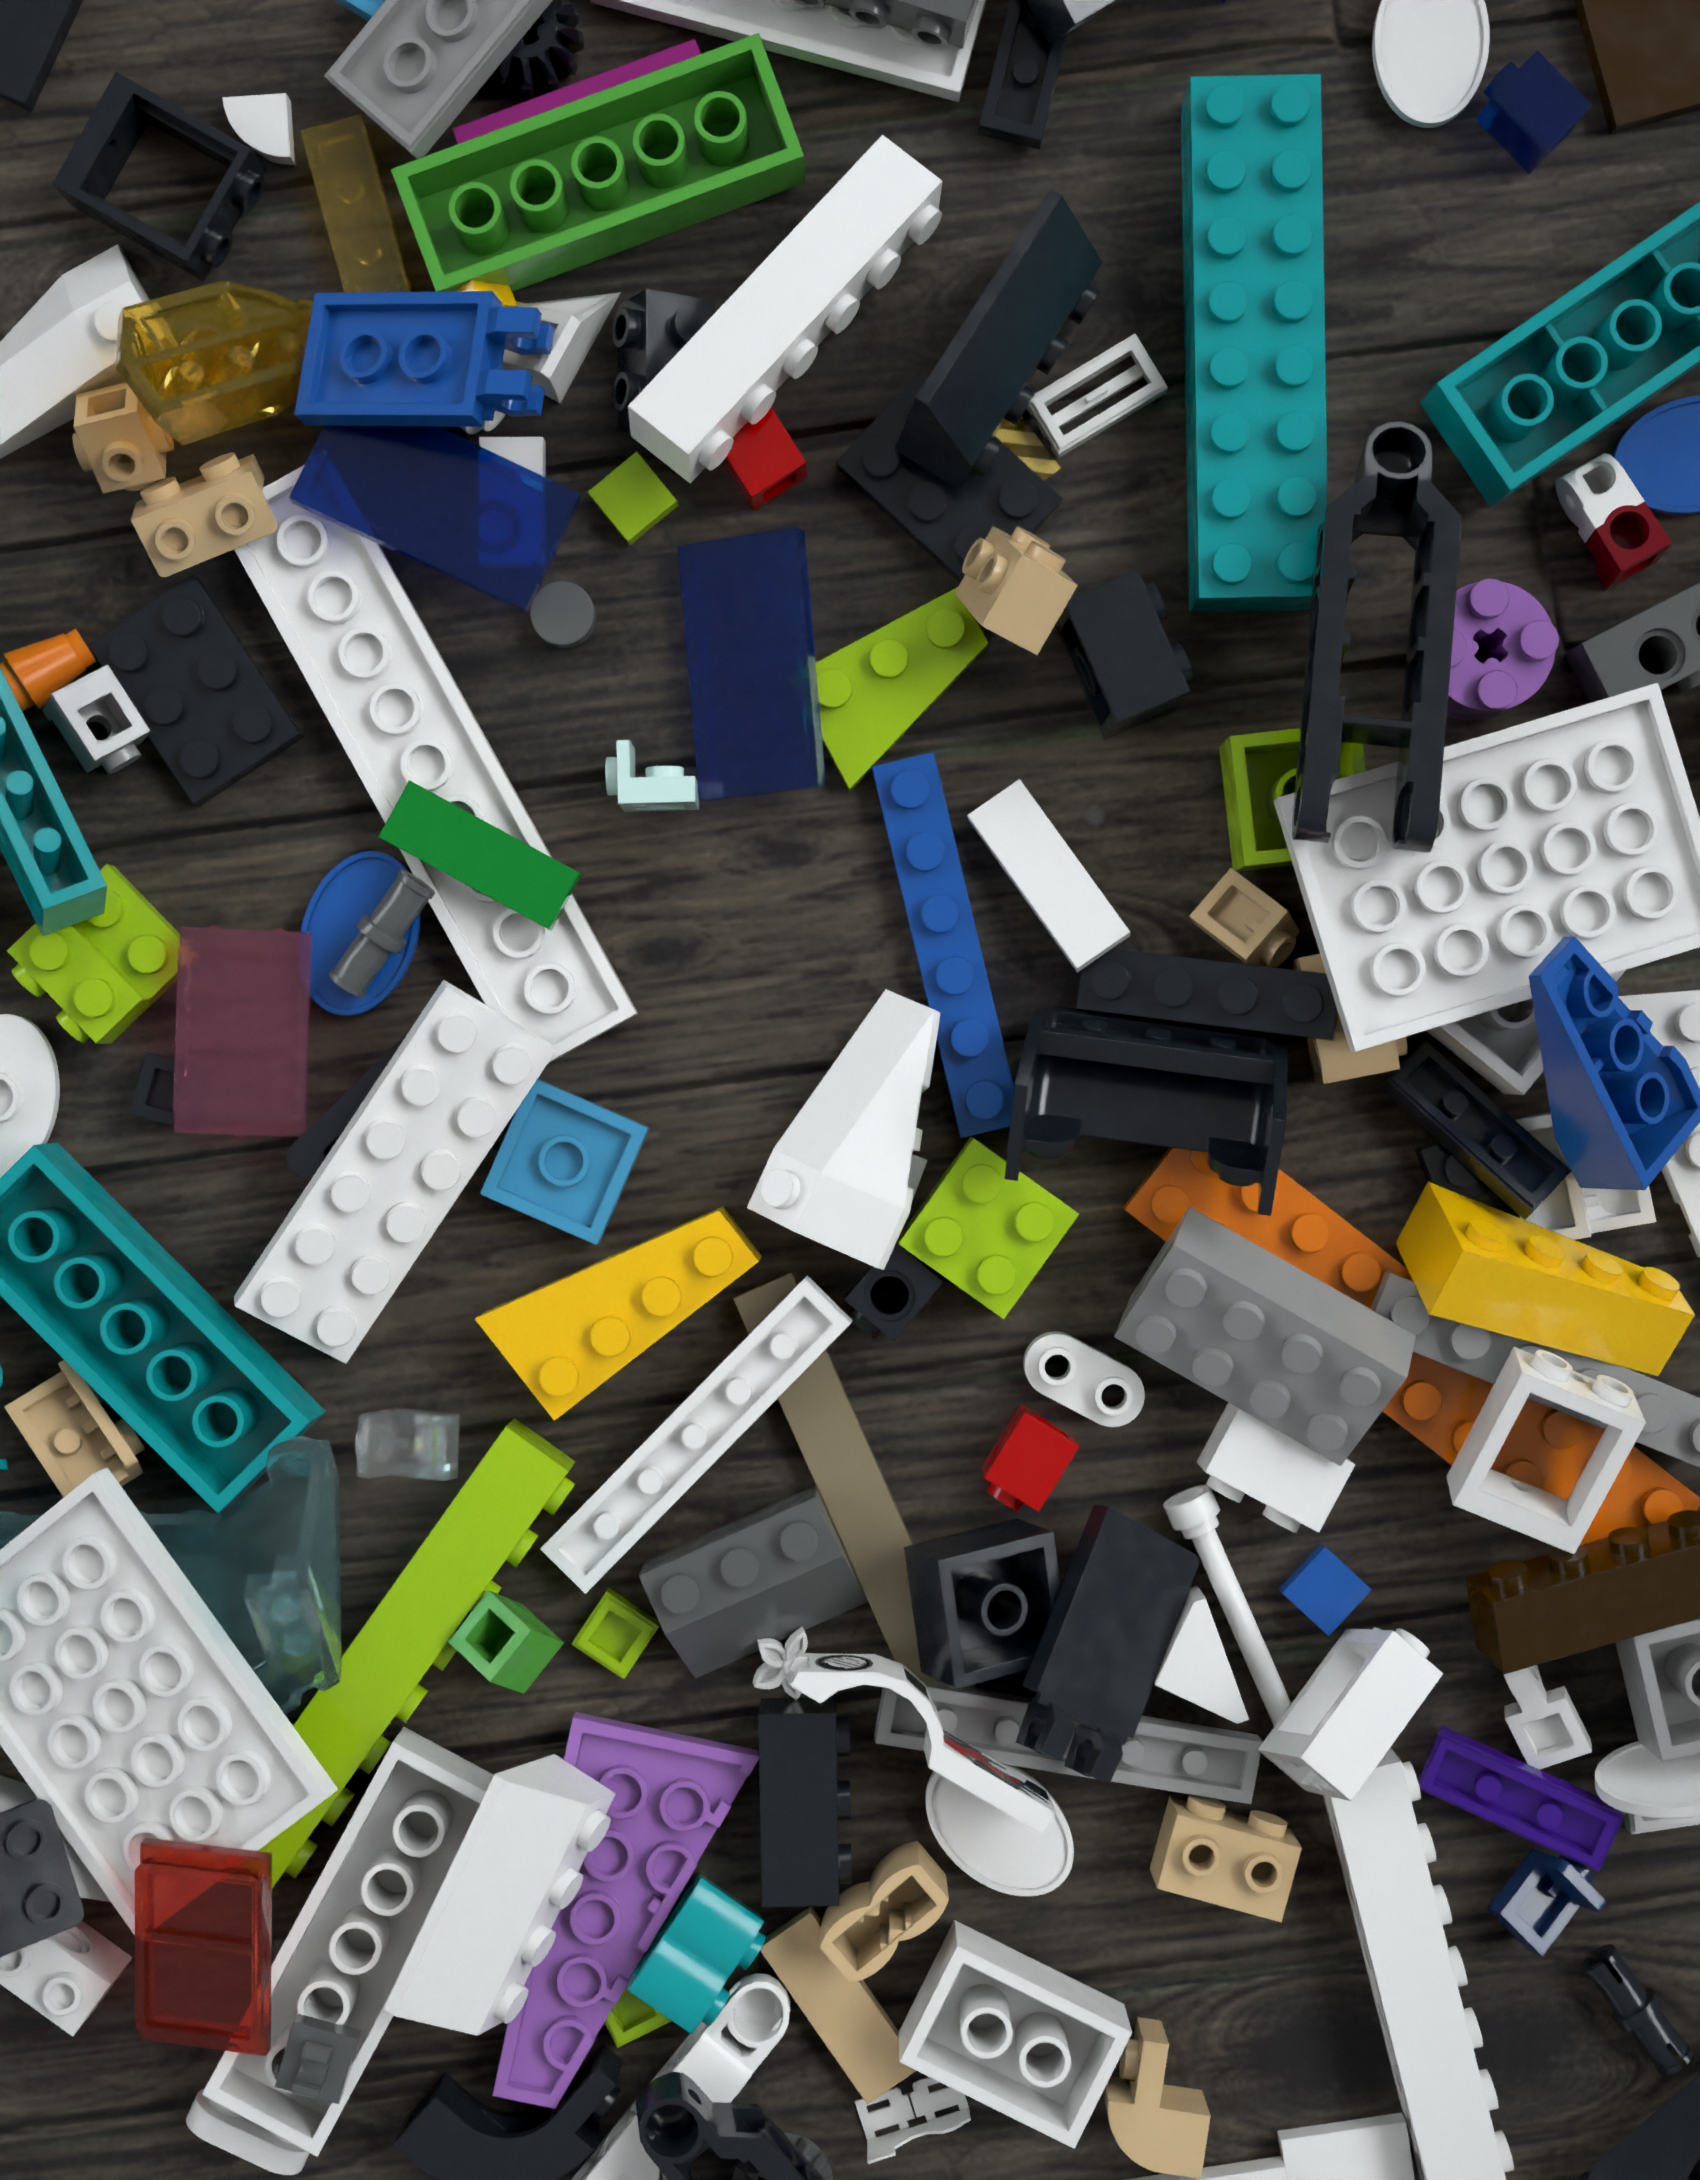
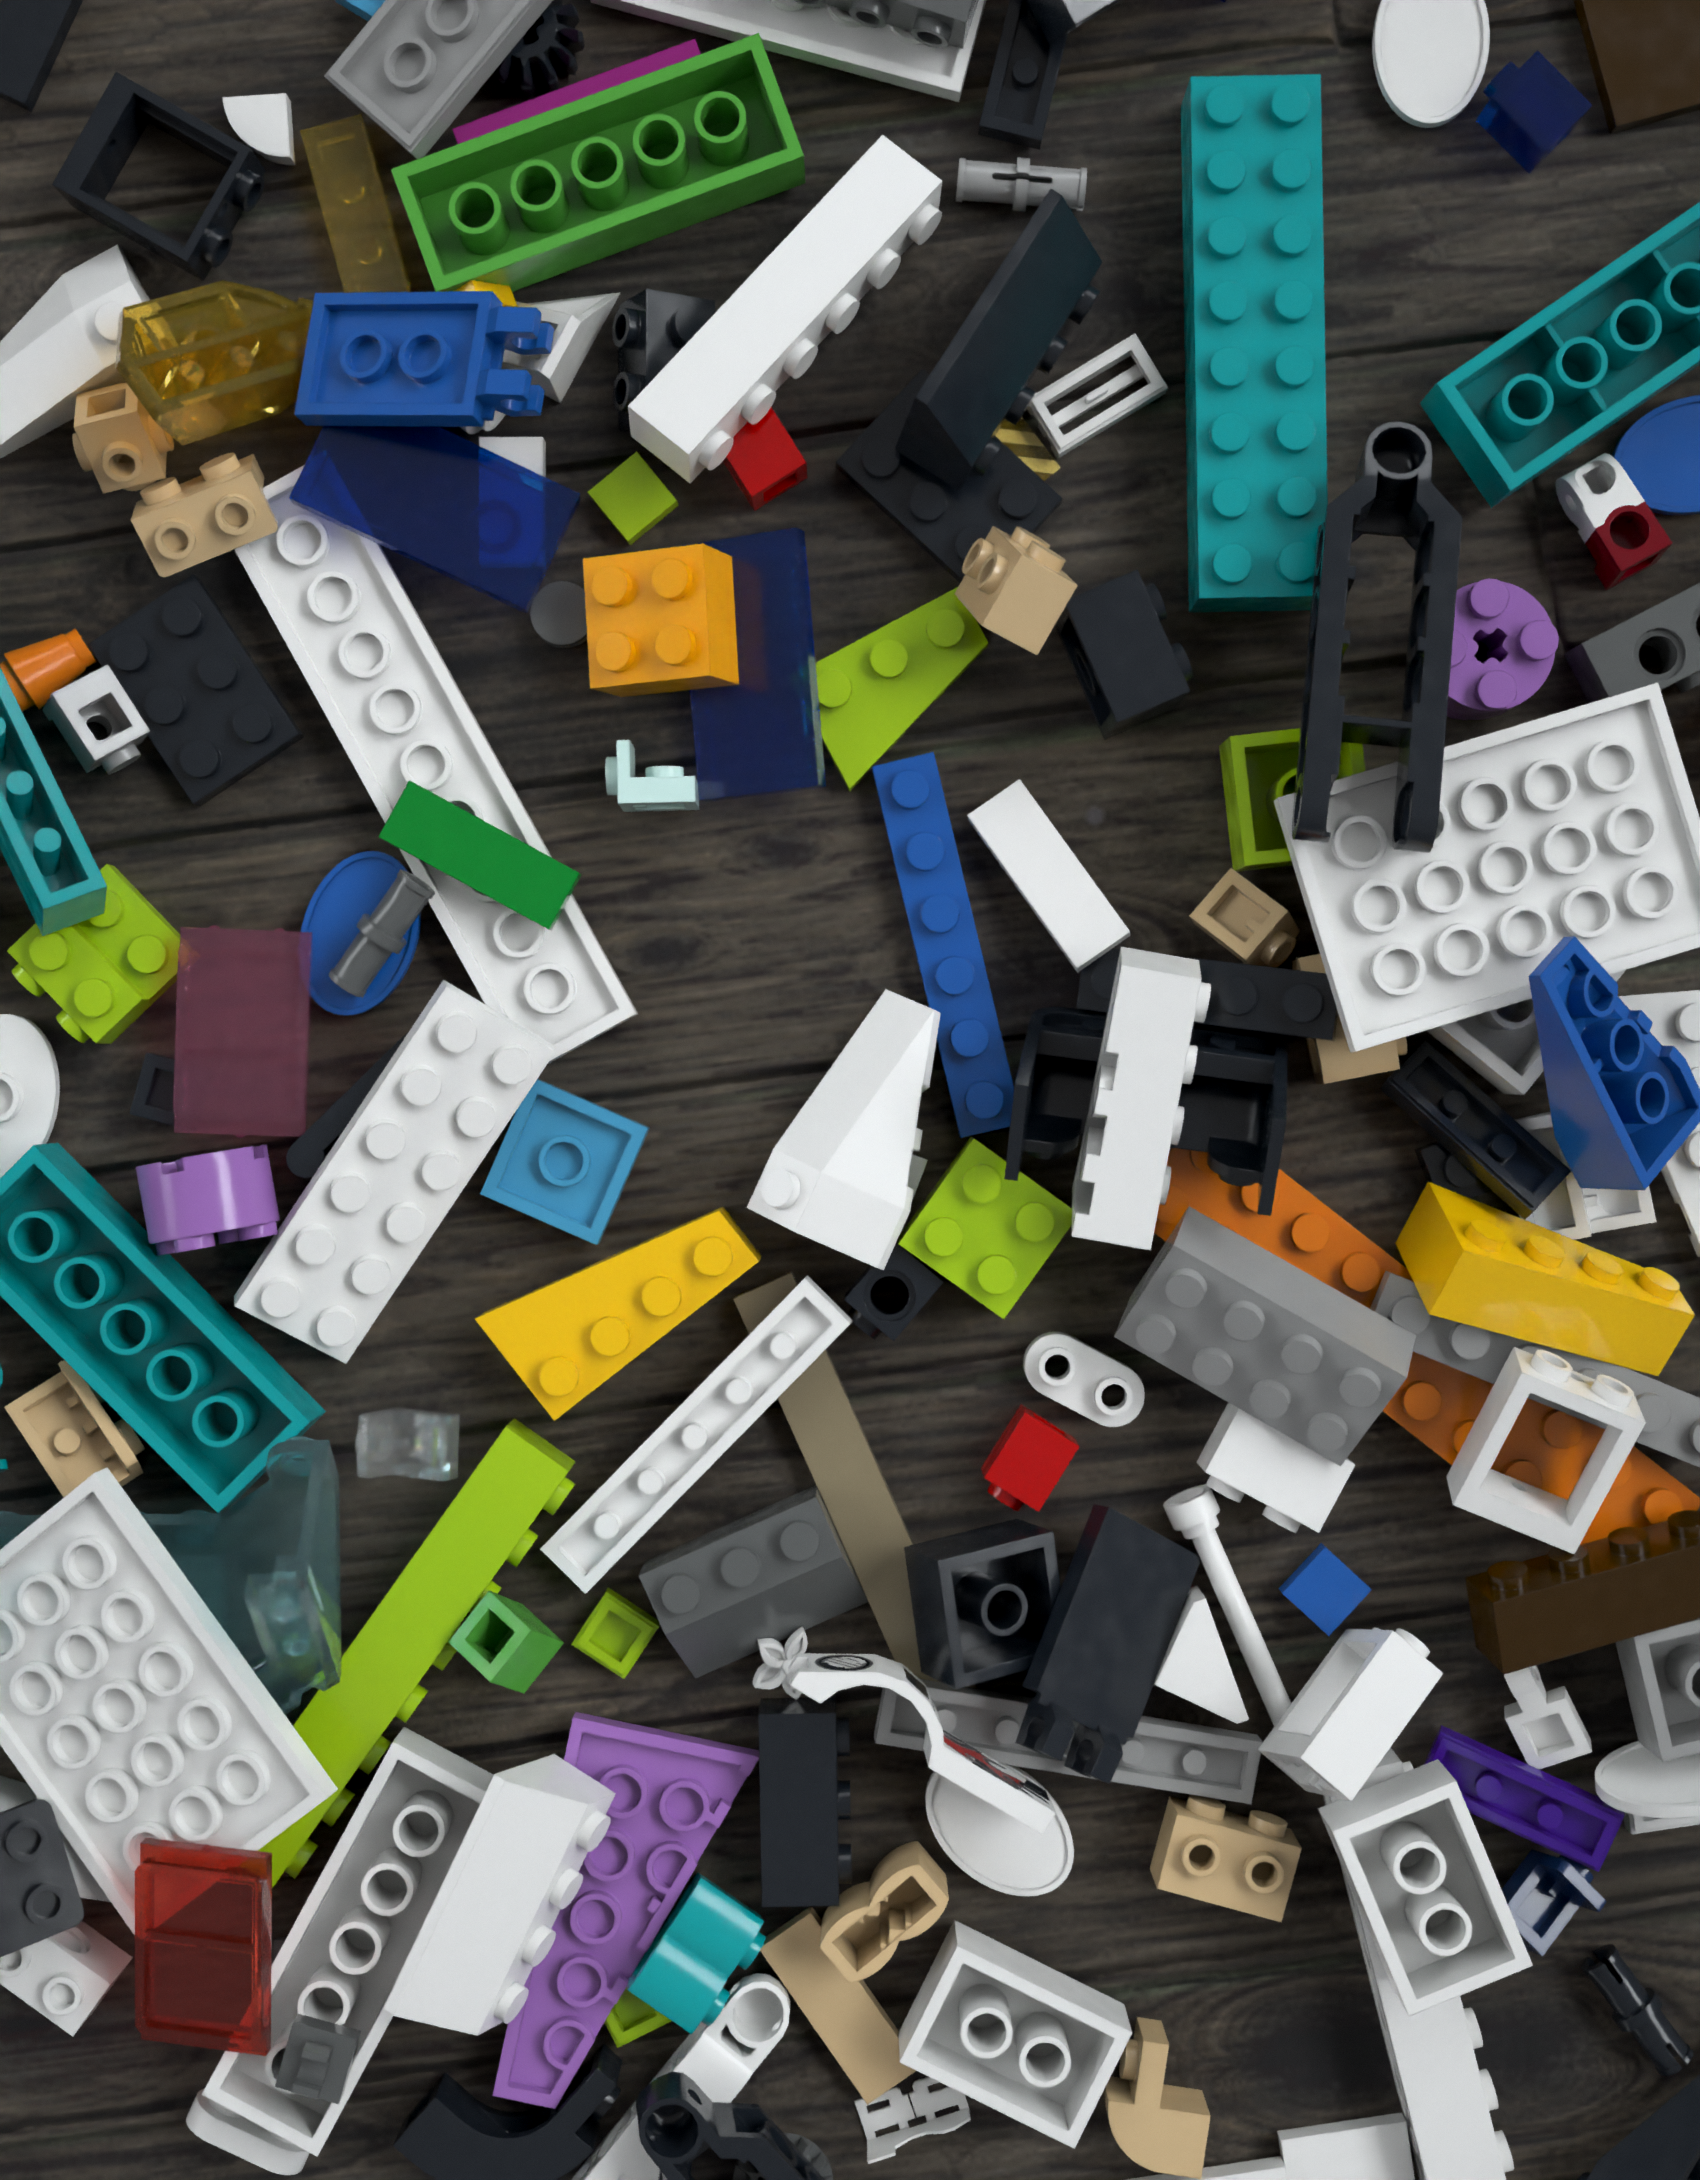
(207, 1195): none -> medium lavender brick
(661, 621): none -> light orange brick
(1019, 183): none -> light grey pin
(1136, 1097): none -> white wedge
(1425, 1887): none -> white brick

